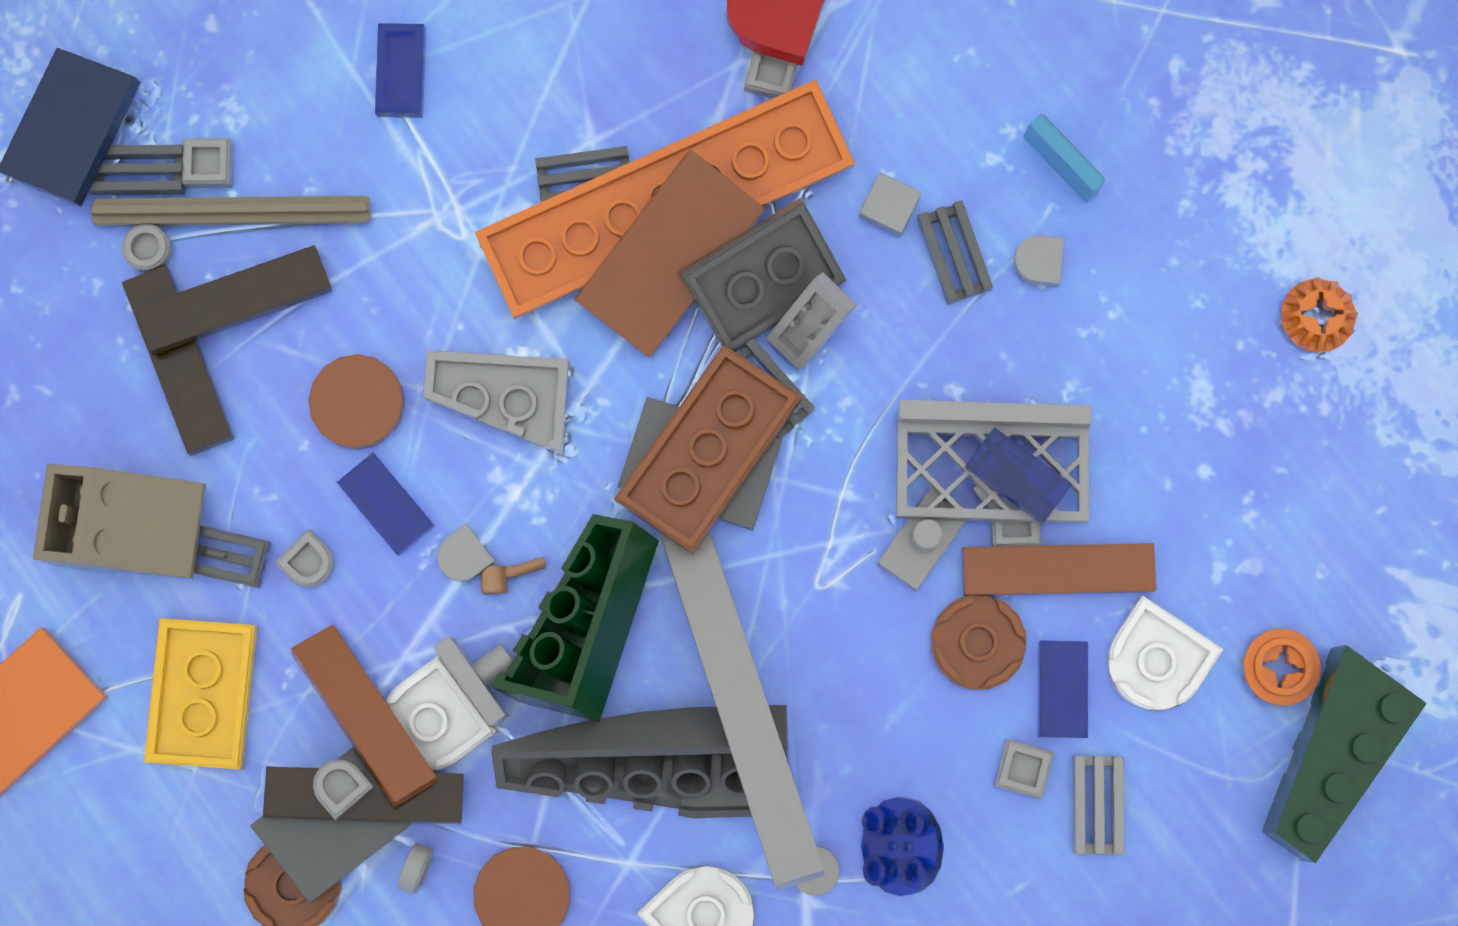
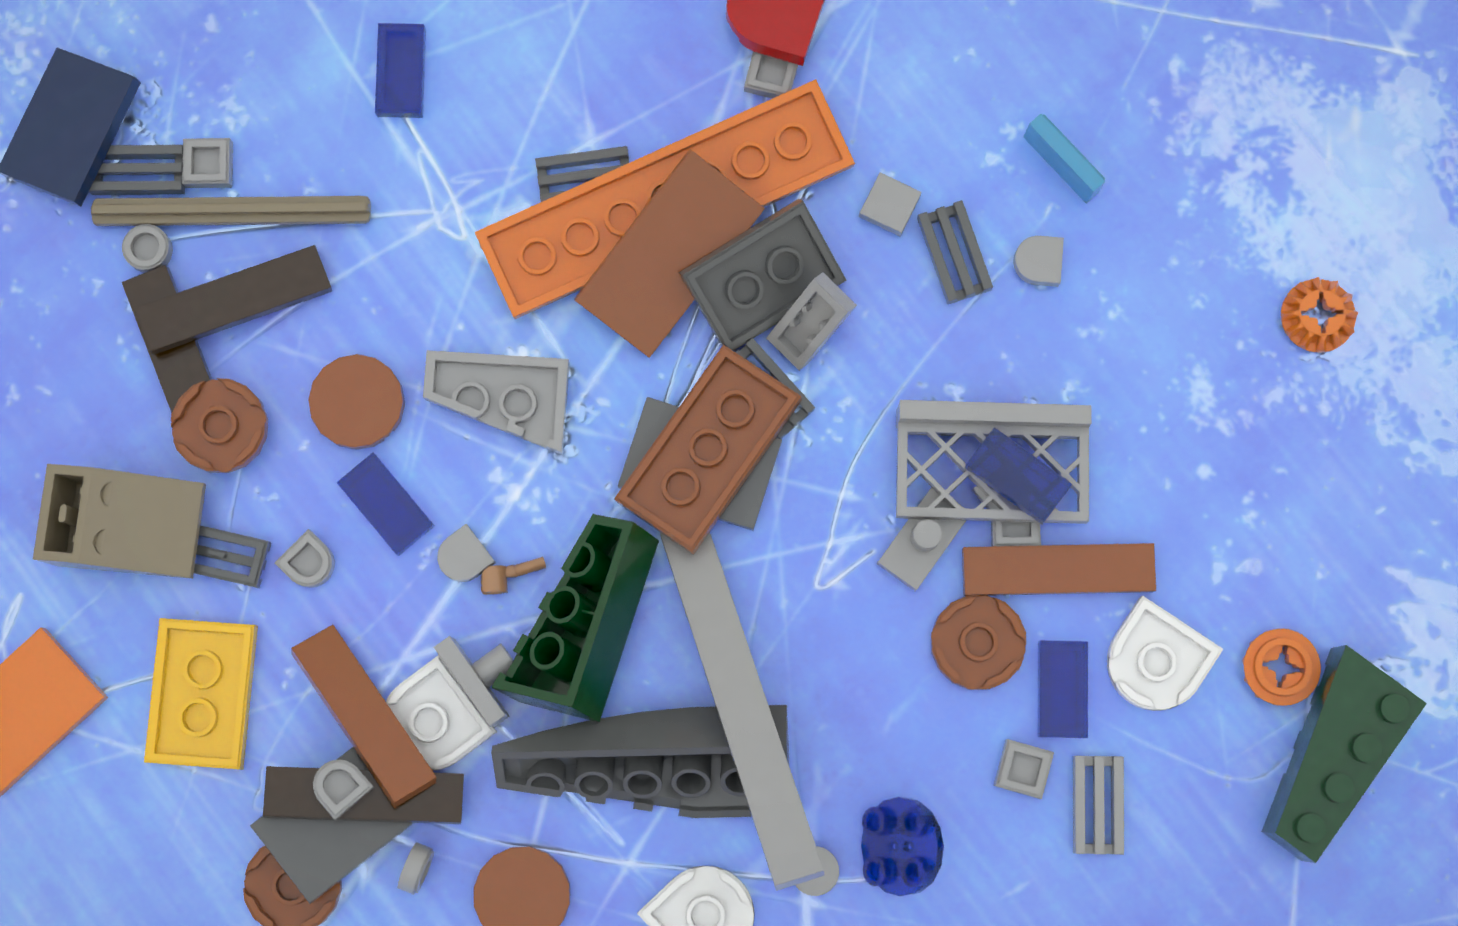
(219, 425): none -> dark orange tile

